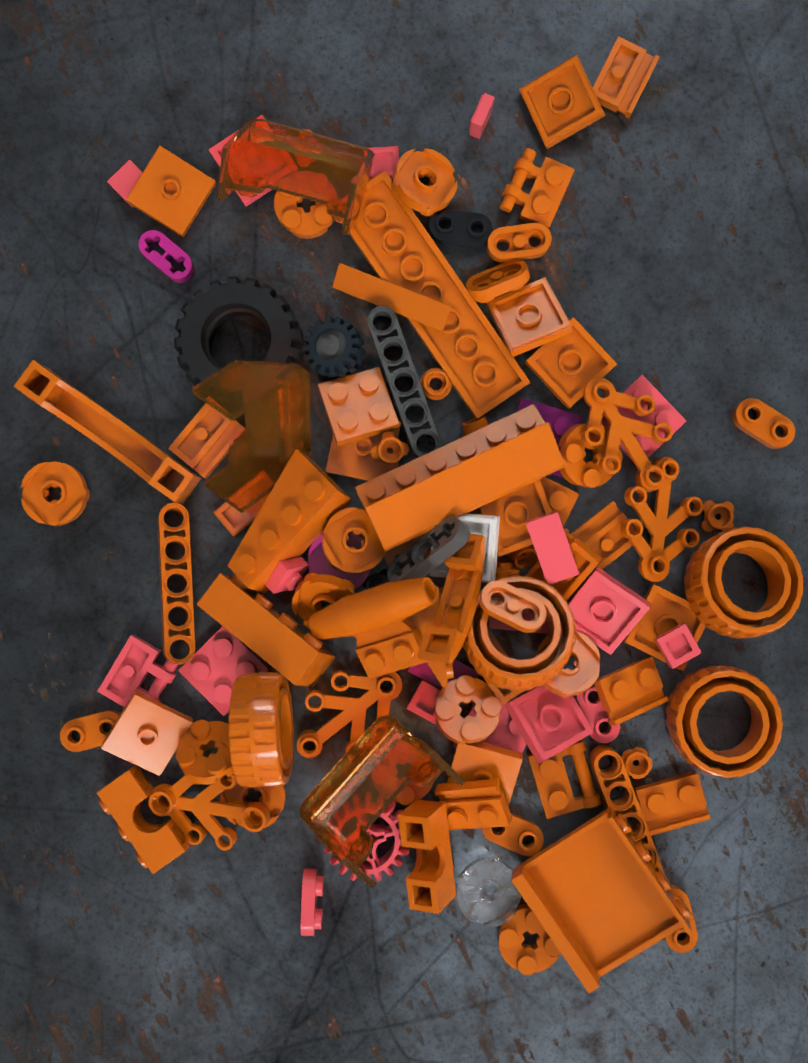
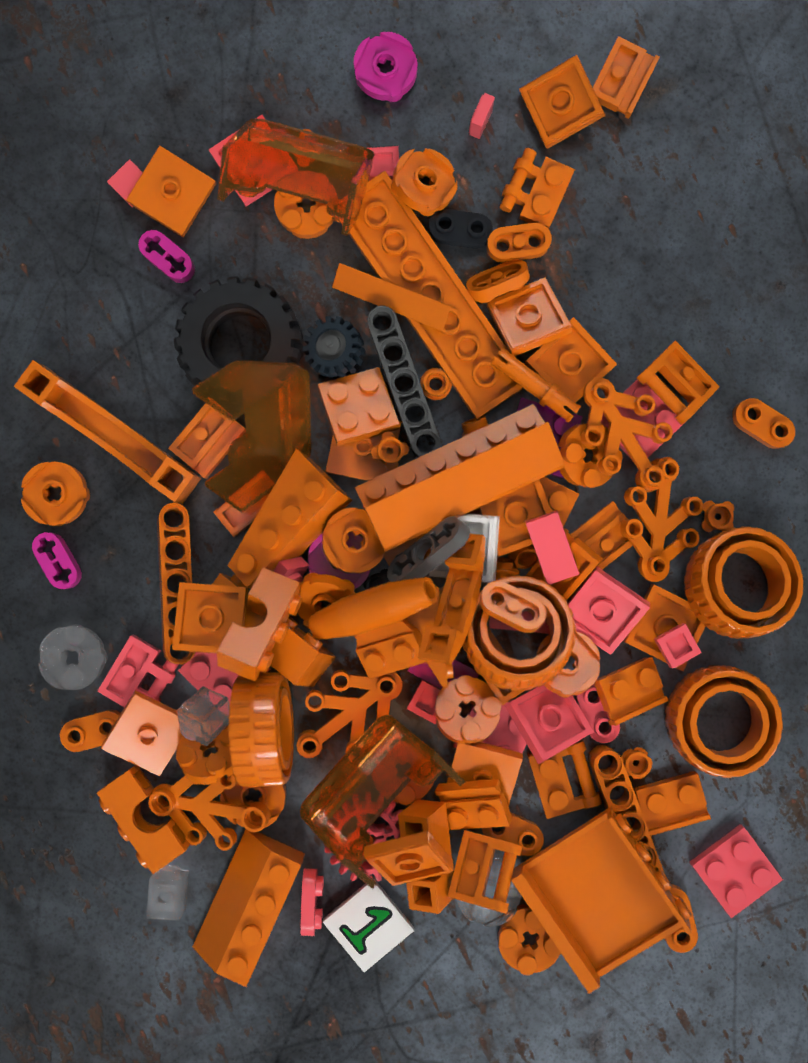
(50, 564): none -> dark pink beam
(53, 655): none -> clear plate
(167, 893): none -> clear brick
(203, 716): none -> clear brick
(206, 615): none -> orange plate
(247, 905): none -> orange slope
(249, 649): none -> orange arch
(368, 925): none -> white tile
(388, 85): none -> dark pink plate
(409, 858): none -> orange plate
(474, 867): none -> orange plate
(536, 385): none -> orange pin
(684, 375): none -> orange plate
(736, 871): none -> coral plate

